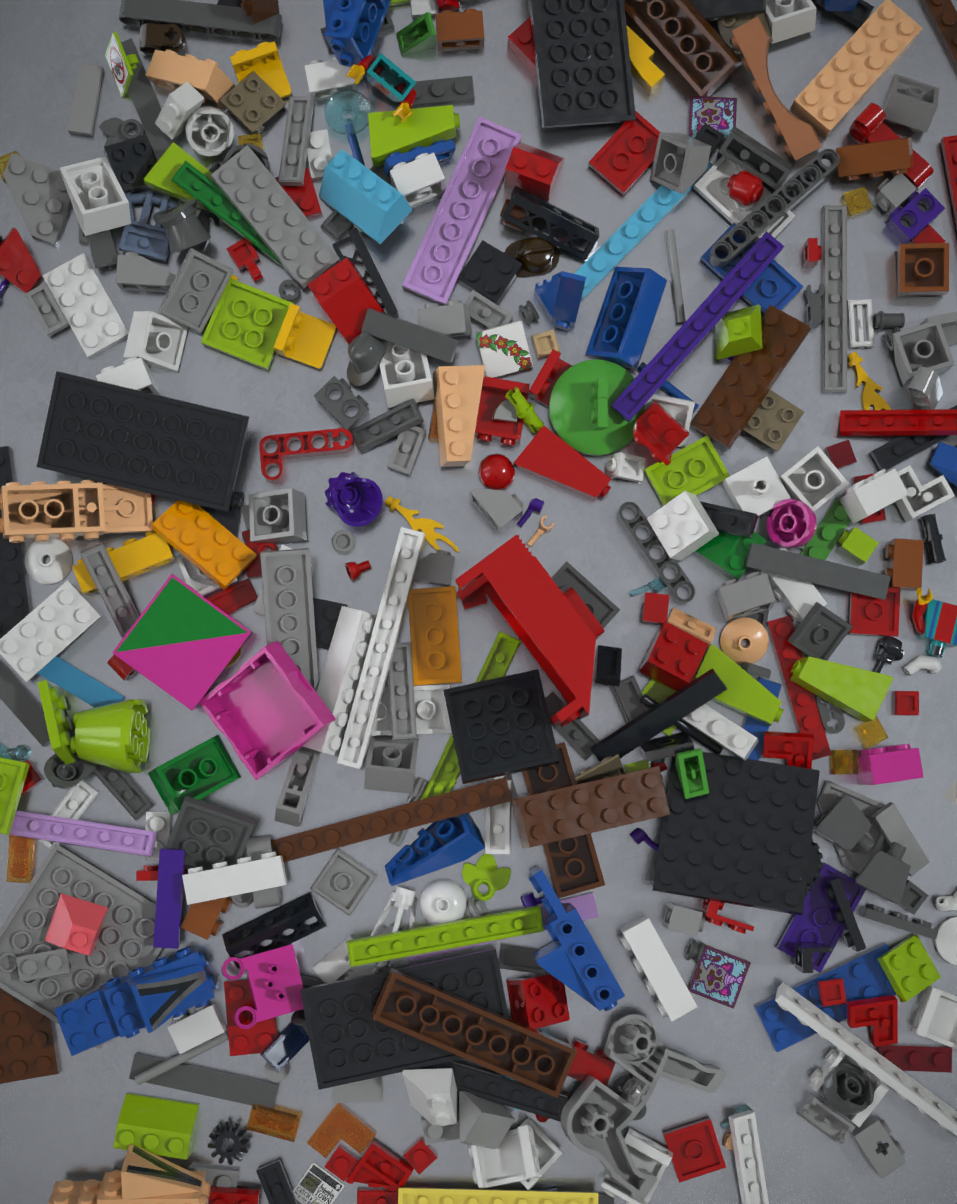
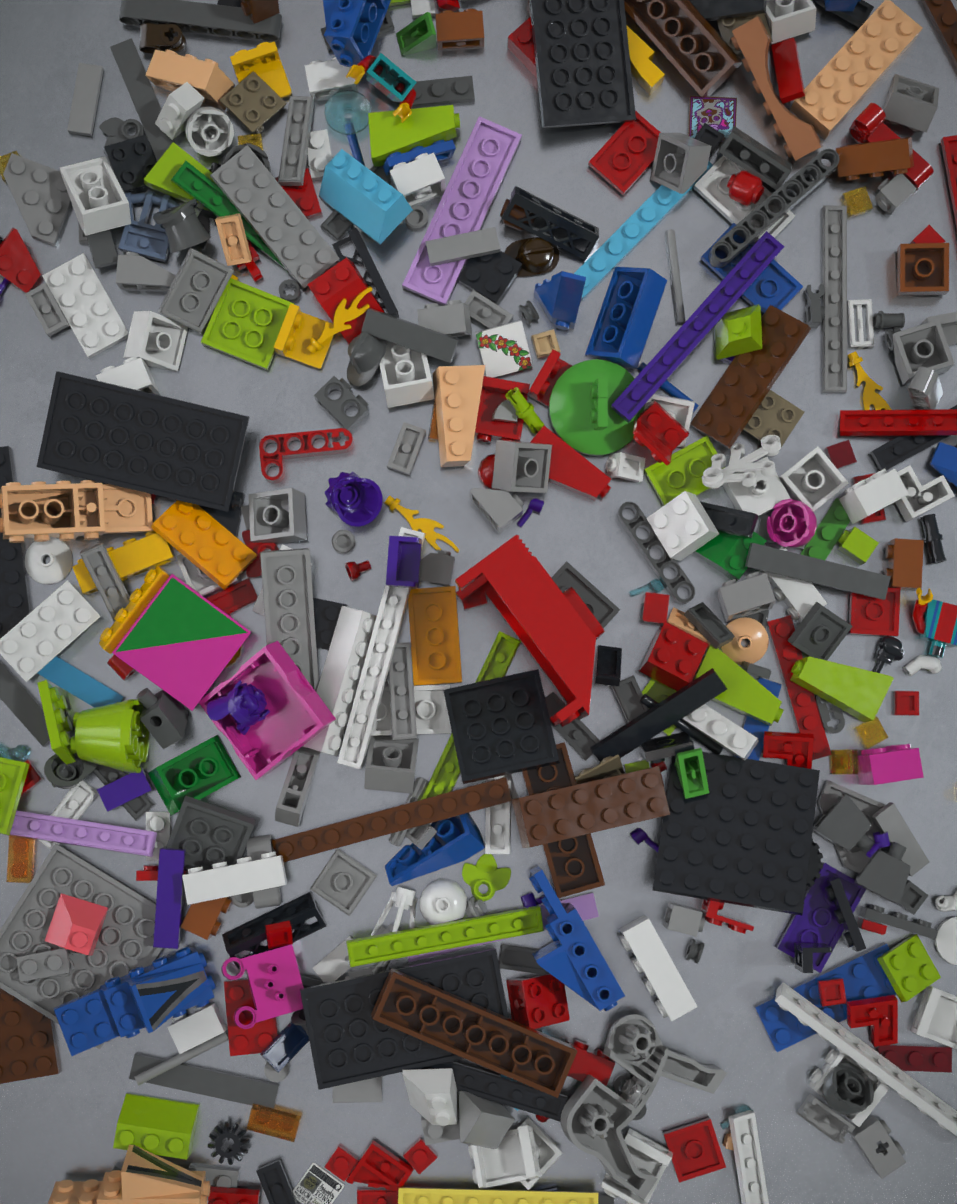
(120, 64): piece -> none
(124, 790): none -> dark purple tile
(138, 602): none -> yellow plate
(163, 716): none -> dark grey torso
(233, 239): none -> light nougat plate
(243, 703): none -> dark purple hat
(279, 934): none -> red tile
(340, 317): none -> yellow piece
(341, 1125): clear orange plate -> none
(387, 425): dark grey tile -> none
(403, 562): none -> dark purple panel
(417, 218): none -> light grey tile
(421, 835): none -> light grey tile
(462, 246): none -> light grey tile
(521, 466): none -> light grey slope
(533, 170): red slope -> none
(539, 531): light nougat hand -> none
(709, 625): none -> dark grey tile
(715, 476): none -> white plant
(719, 976): tile -> none
(788, 70): none -> red tile
(812, 252): red plate -> none
(871, 926): none -> red tile
(881, 841): none -> dark purple hand
(918, 219): dark purple brick -> none

